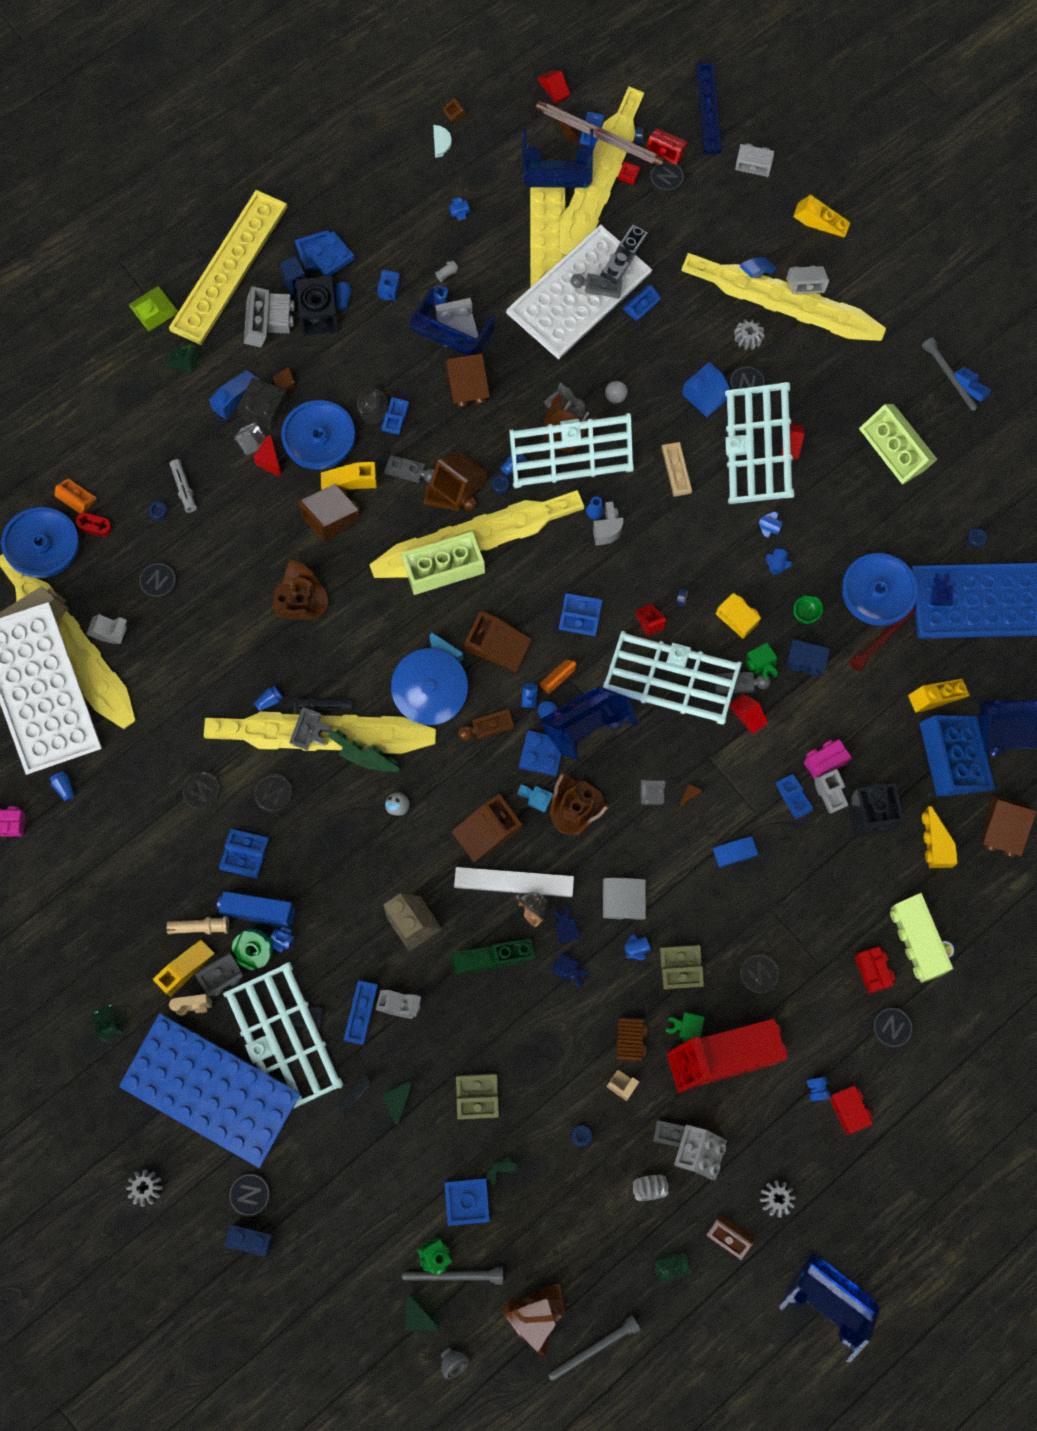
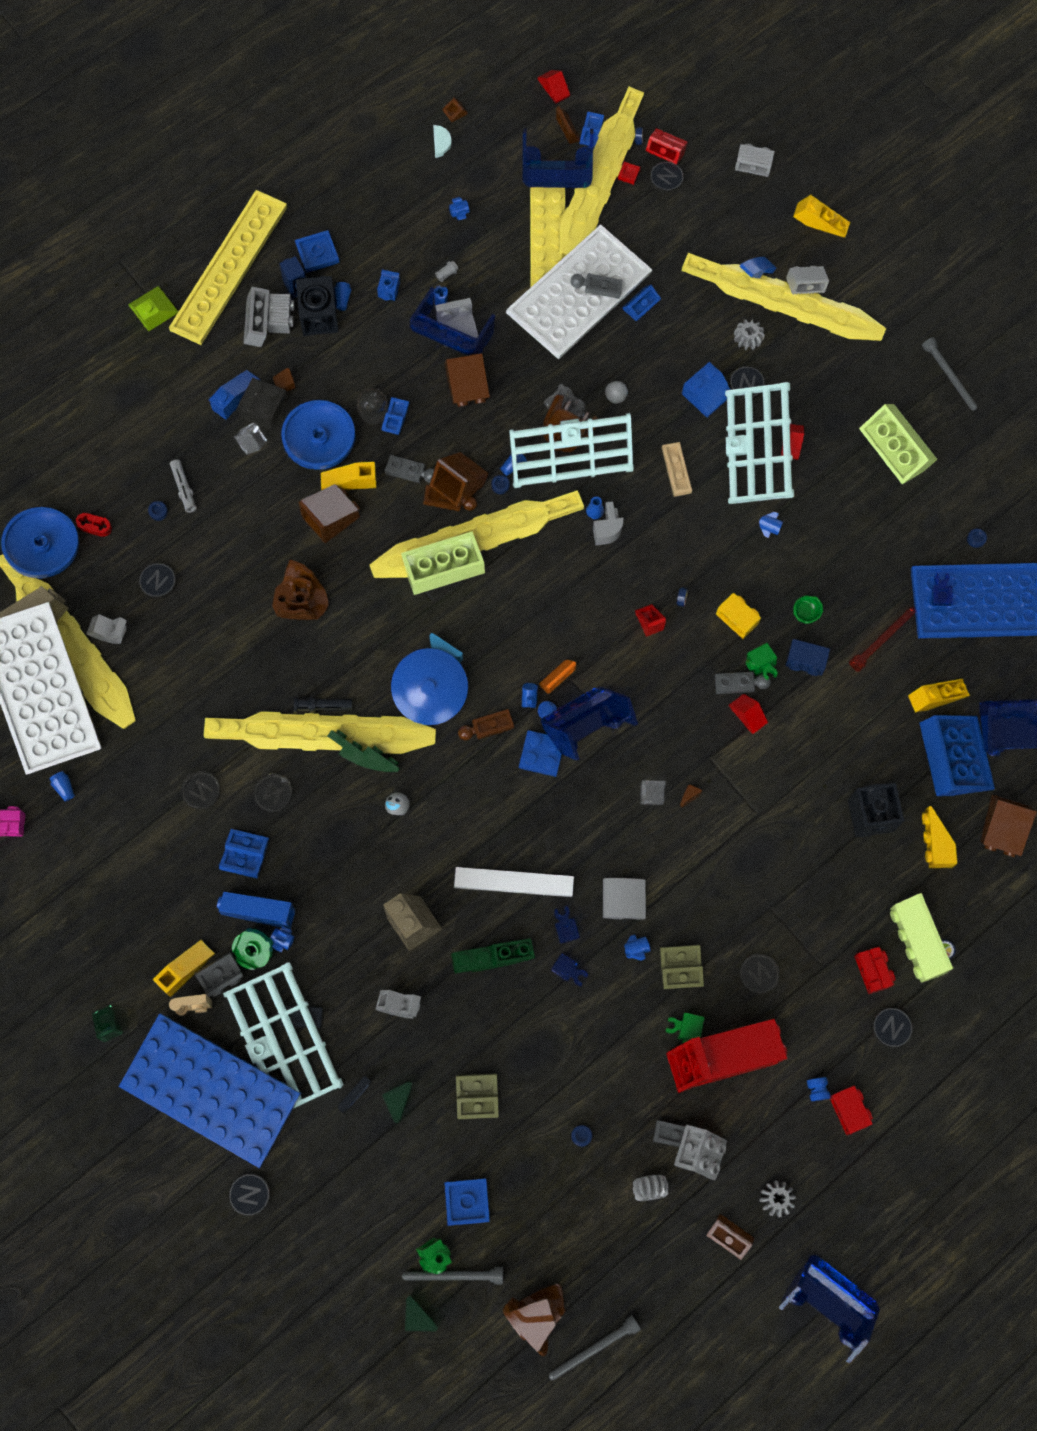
(74, 496): orange slope -> none
(148, 1194): light grey gear -> none
(184, 358): clear green slope -> none
(208, 926): tan pin -> none
(249, 1240): dark blue brick -> none
(266, 457): red slope -> none
(268, 698): blue cone -> none
(308, 729): dark grey plate -> none
(329, 254): blue plate -> none
(360, 1012): blue plate -> none
(453, 1363): dark grey brick -> none
(487, 828): reddish brown slope -> none
(497, 642): reddish brown slope -> none
(504, 1166): clear green bracket -> none
(535, 907): clear smoke piece -> none
(537, 798): dark azure plate -> none
(569, 795): reddish brown piece -> none
(580, 614): blue slope -> none
(600, 133): piece -> none
(622, 1085): tan panel -> none
(624, 254): black slope -> none
(630, 1039): reddish brown brick -> none
(672, 1267): clear green bracket -> none
(675, 663): light aqua door -> none
(708, 108): clear blue plate -> none
(735, 851): blue slope -> none
(778, 561): blue piece -> none
(794, 797): blue slope -> none
(827, 759): dark pink brick -> none
(829, 788): light grey brick -> none
(879, 589): blue dish -> none
(968, 381): blue slope -> none

